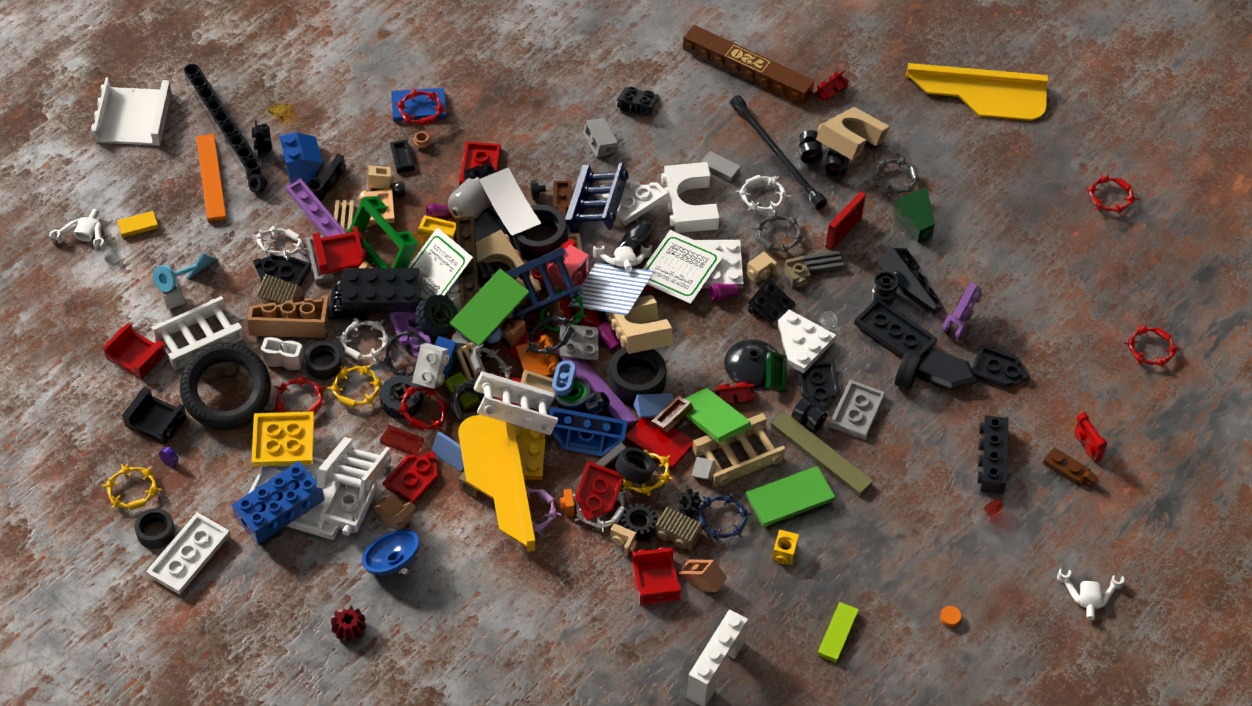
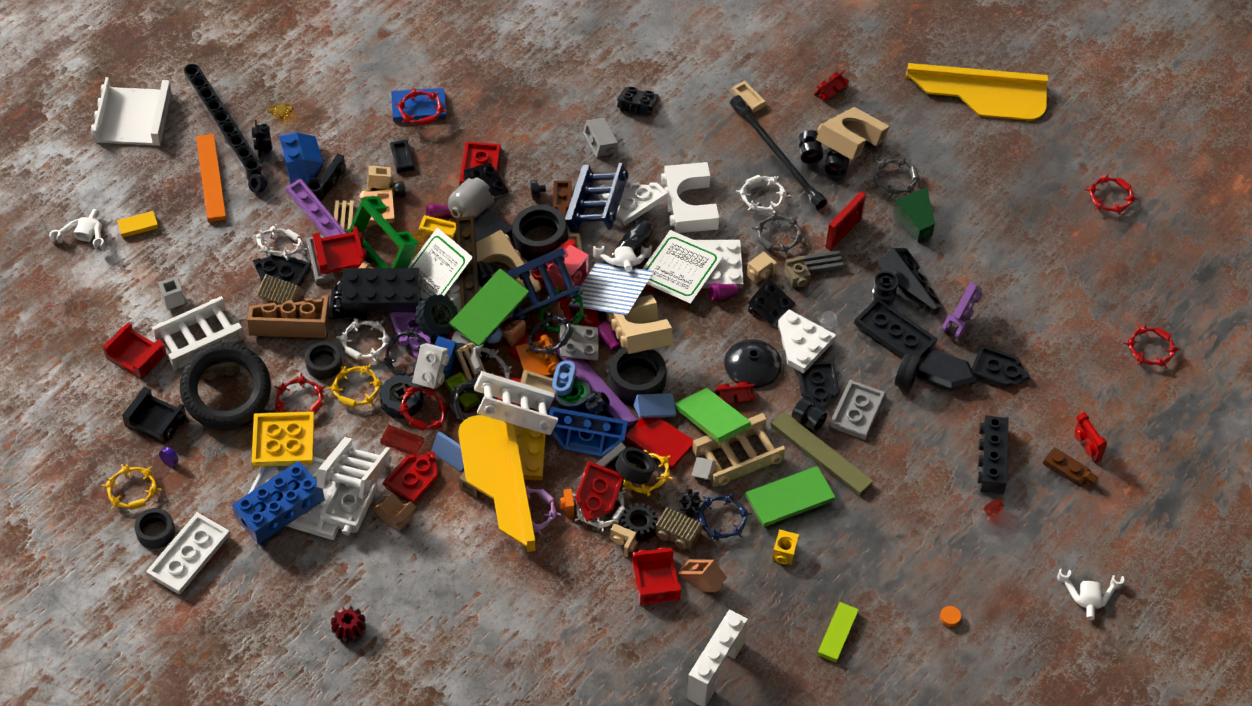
(166, 278): medium azure piece -> none
(279, 353): white brick -> none
(391, 552): blue dish -> none
(421, 139): nougat plate -> none
(509, 201): white sticker -> none
(672, 414): reddish brown tile -> none
(721, 166): light grey tile -> none
(748, 64): reddish brown brick -> none
(751, 97): none -> tan tile
(776, 372): dark green tile -> none

